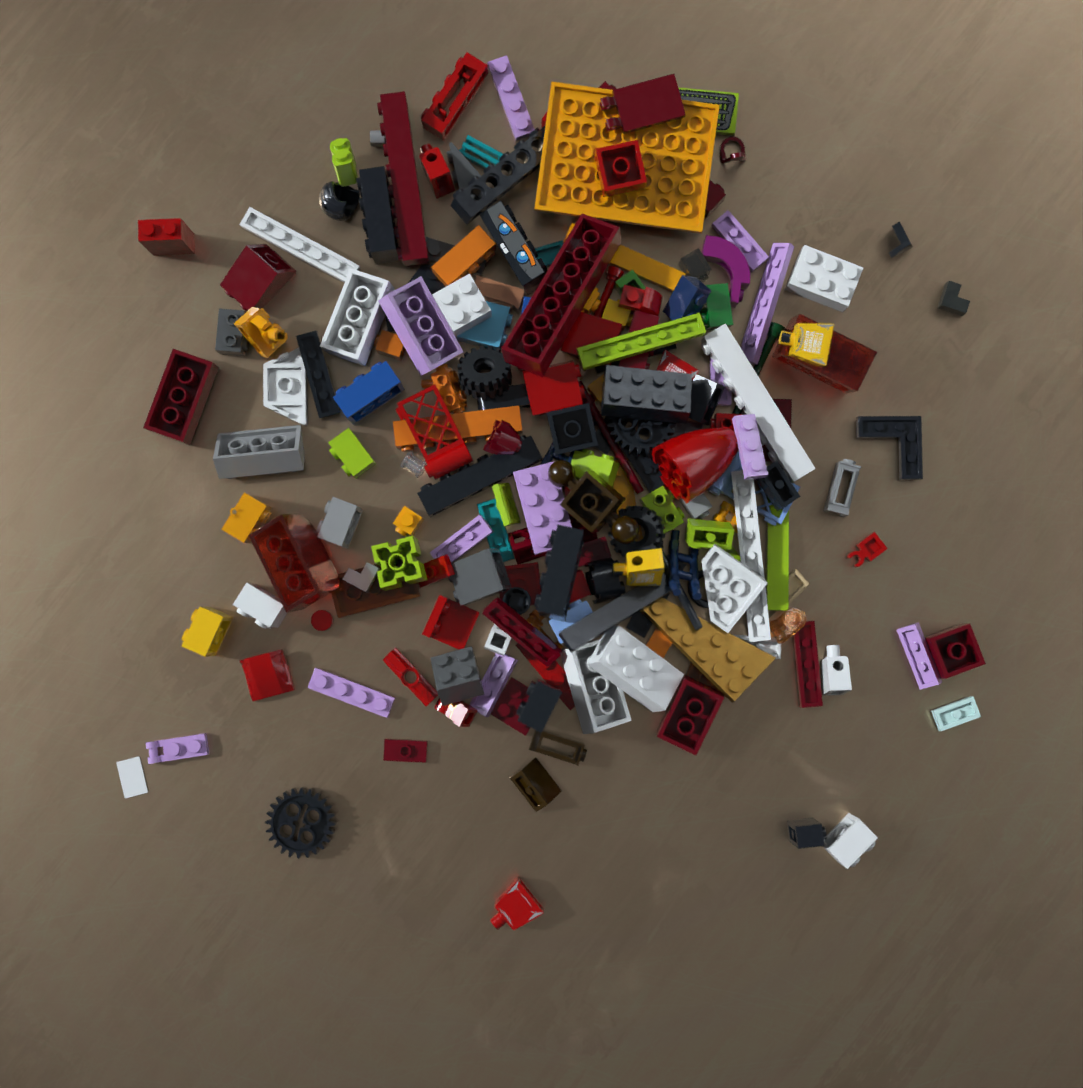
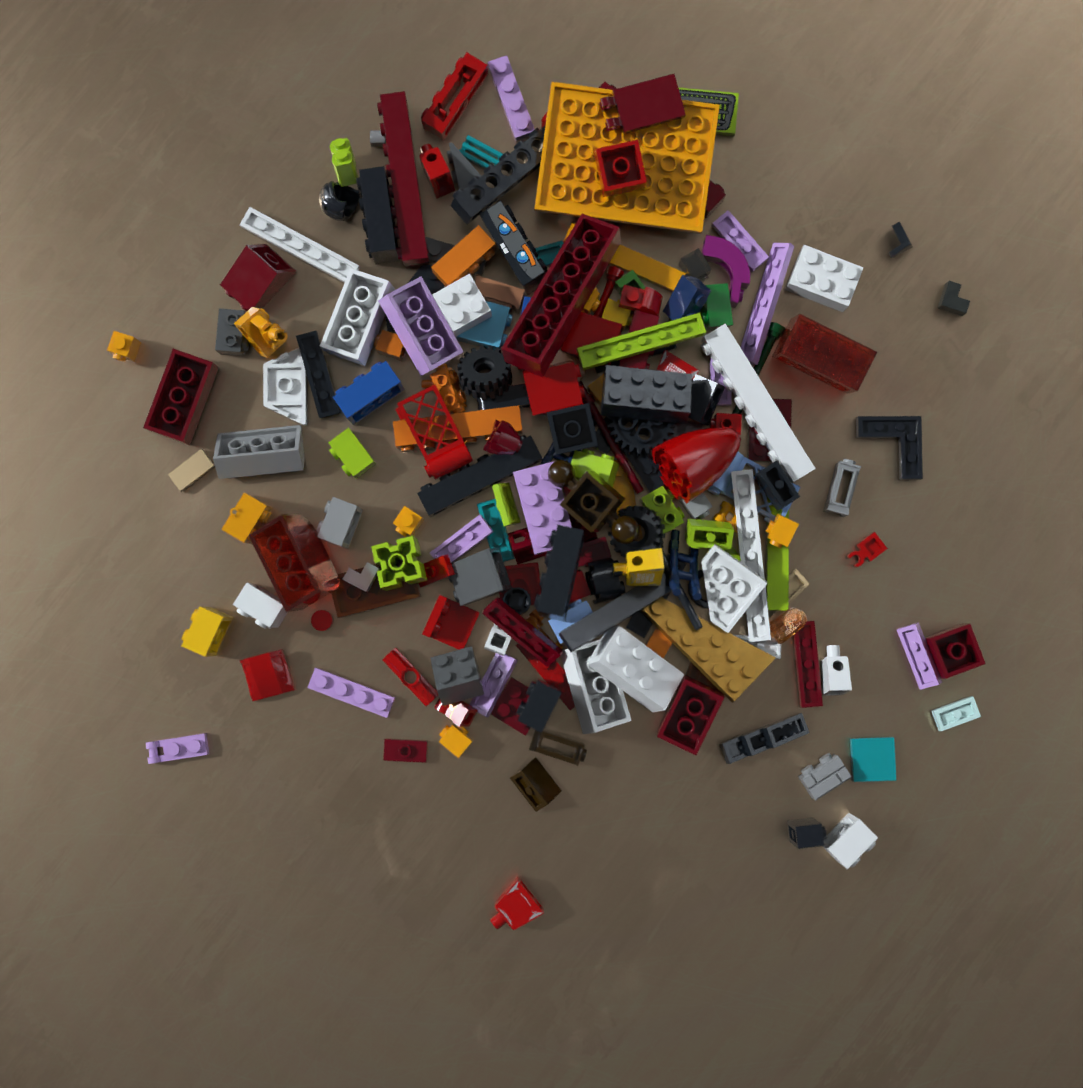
(123, 347): none -> light orange brick
(132, 777): white sticker -> none
(166, 236): red brick -> none
(191, 470): none -> tan tile
(282, 816): black gear -> none
(413, 464): clear bush -> none
(455, 739): none -> light orange brick
(741, 156): dark red piece -> none
(749, 446): lavender plate -> none
(764, 738): none -> black slope
(781, 531): none -> light orange brick
(809, 342): yellow torso -> none
(824, 776): none -> light grey brick
(873, 759): none -> teal tile

